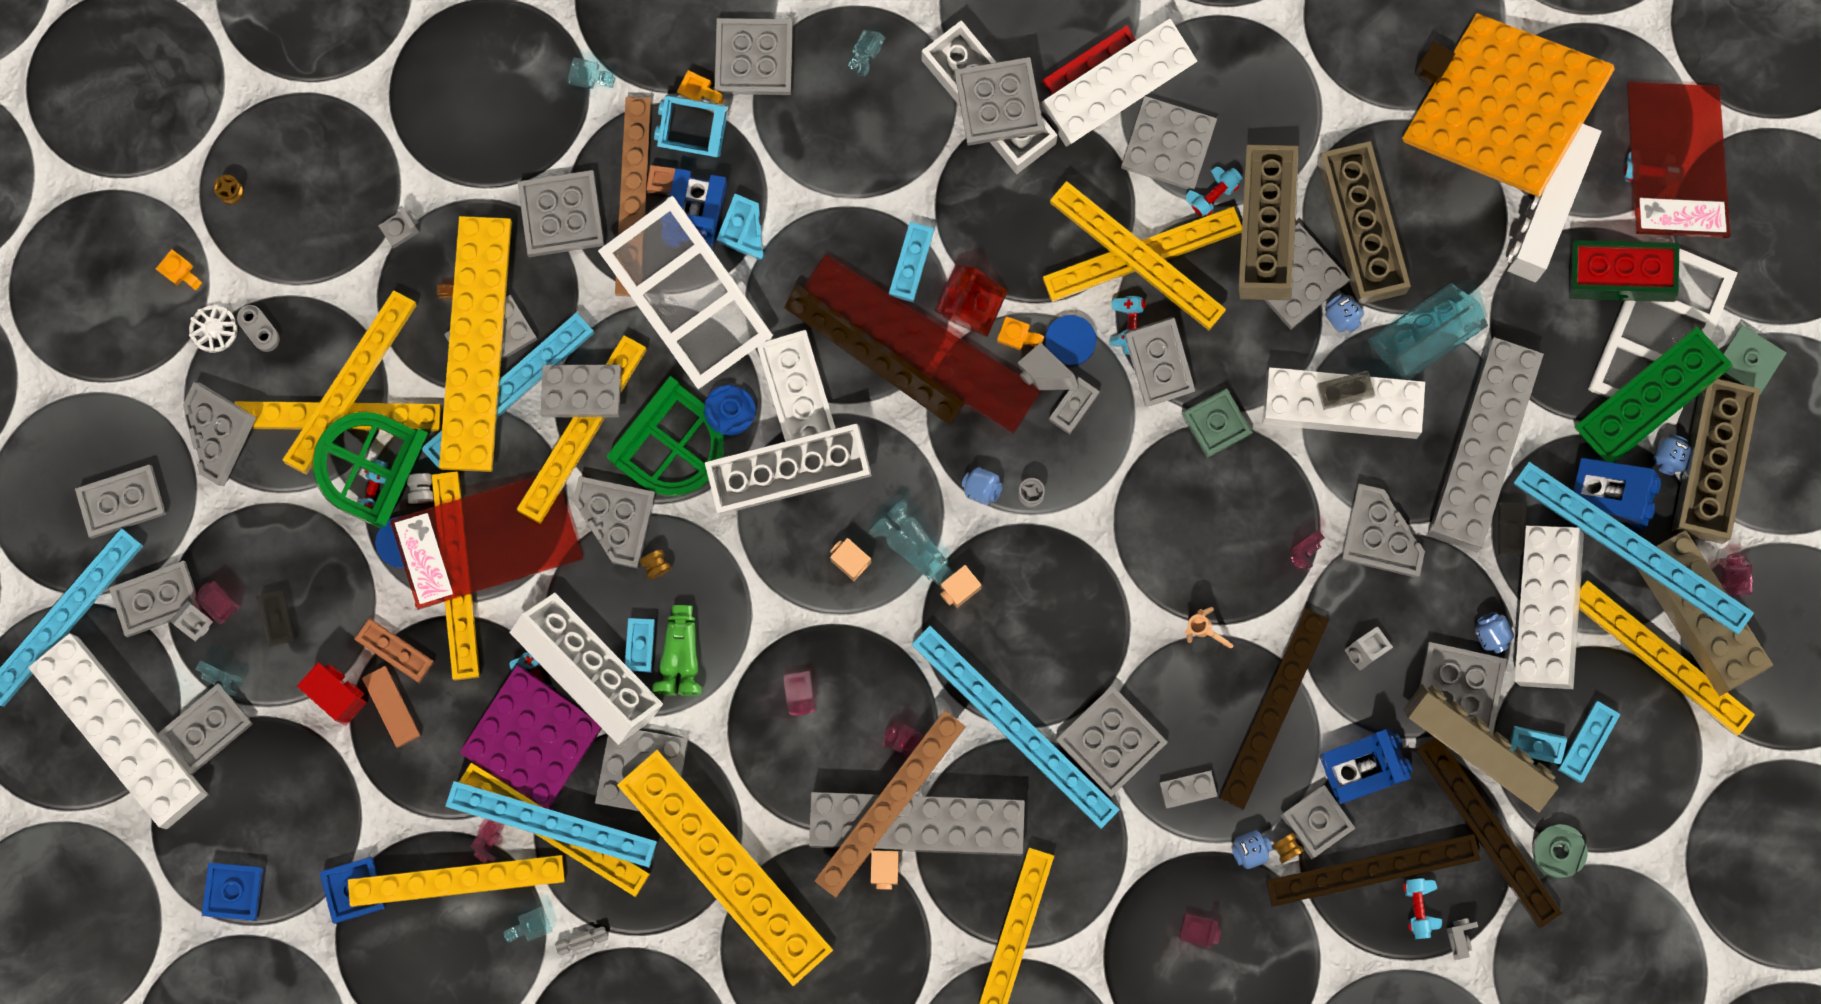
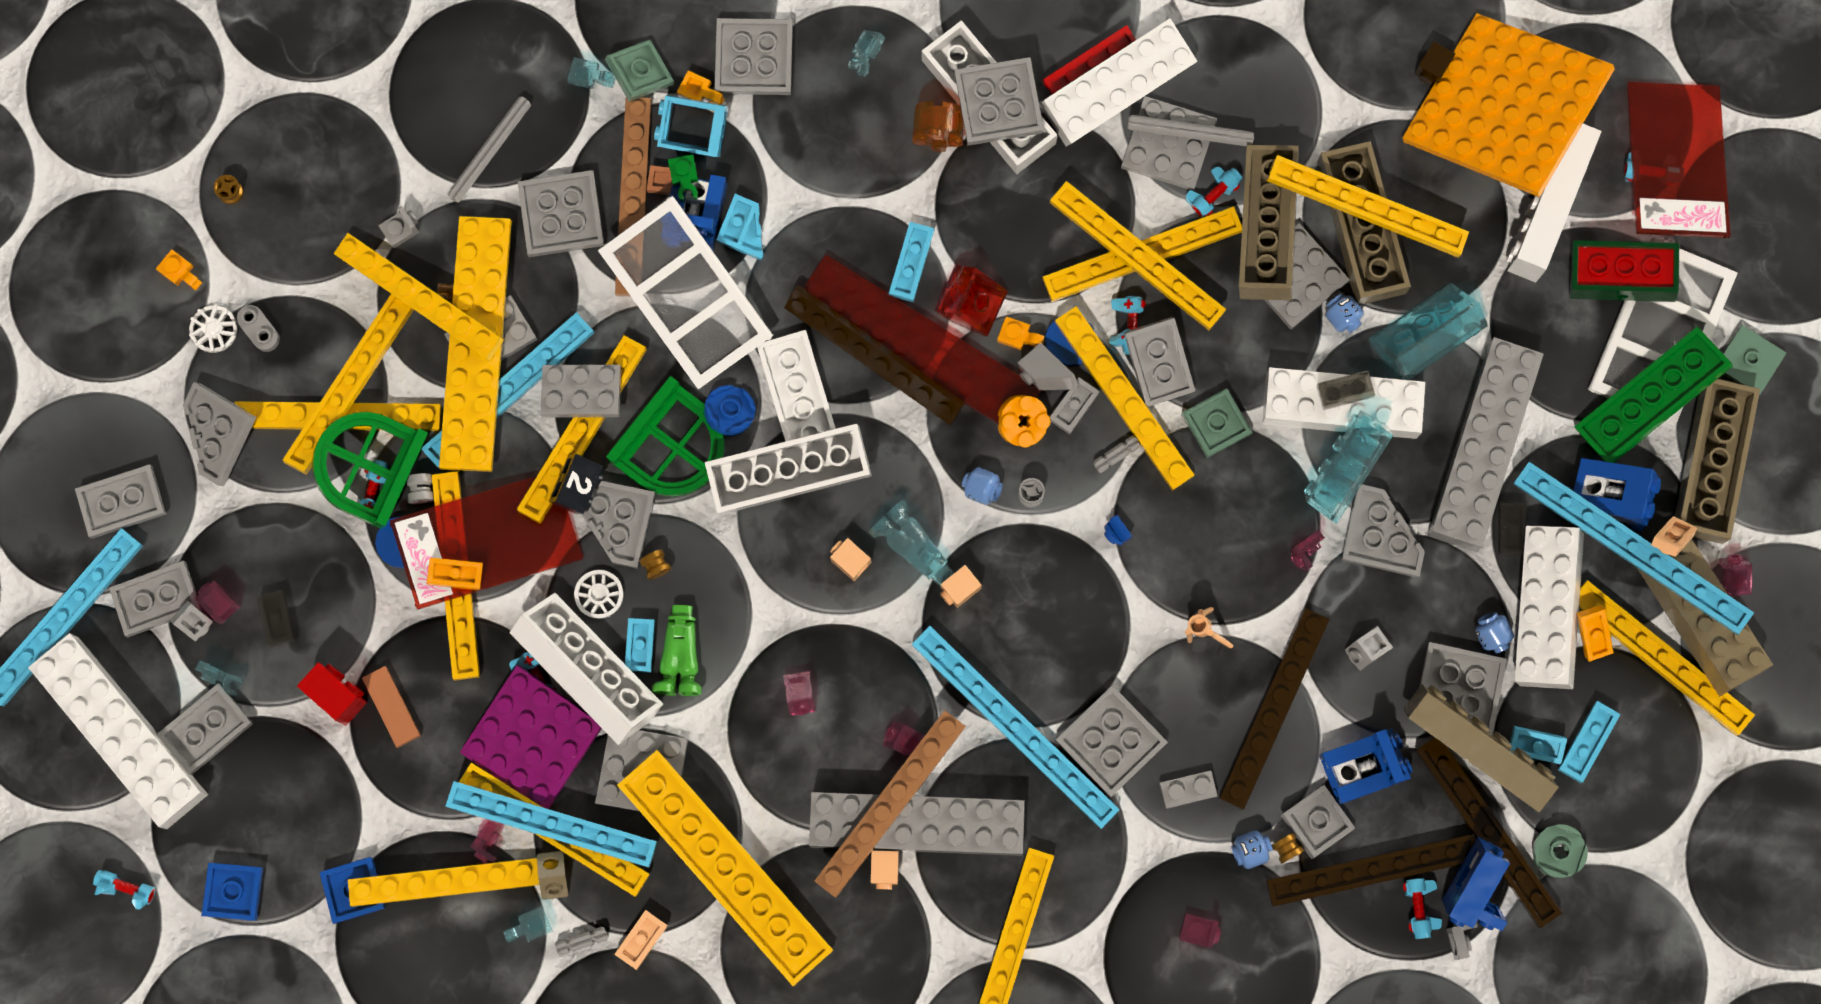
(109, 883): none -> medium azure piece
(394, 650): nougat tile -> none
(418, 297): none -> yellow plate
(454, 573): none -> light orange plate
(489, 149): none -> light grey axle
(552, 881): none -> dark tan bracket
(576, 484): none -> black brick
(598, 594): none -> white wheel
(639, 70): none -> sand green plate
(641, 940): none -> light nougat plate
(684, 173): none -> green plate
(938, 125): none -> clear orange brick
(1036, 425): none -> light orange plate
(1116, 454): none -> light grey axle
(1116, 531): none -> blue plate
(1124, 398): none -> yellow plate
(1190, 130): none -> light grey axle
(1348, 465): none -> clear light blue slope
(1367, 206): none -> yellow plate
(1474, 885): none -> blue brick
(1595, 633): none -> light orange plate
(1672, 454): medium blue head -> none
(1674, 536): none -> light nougat plate

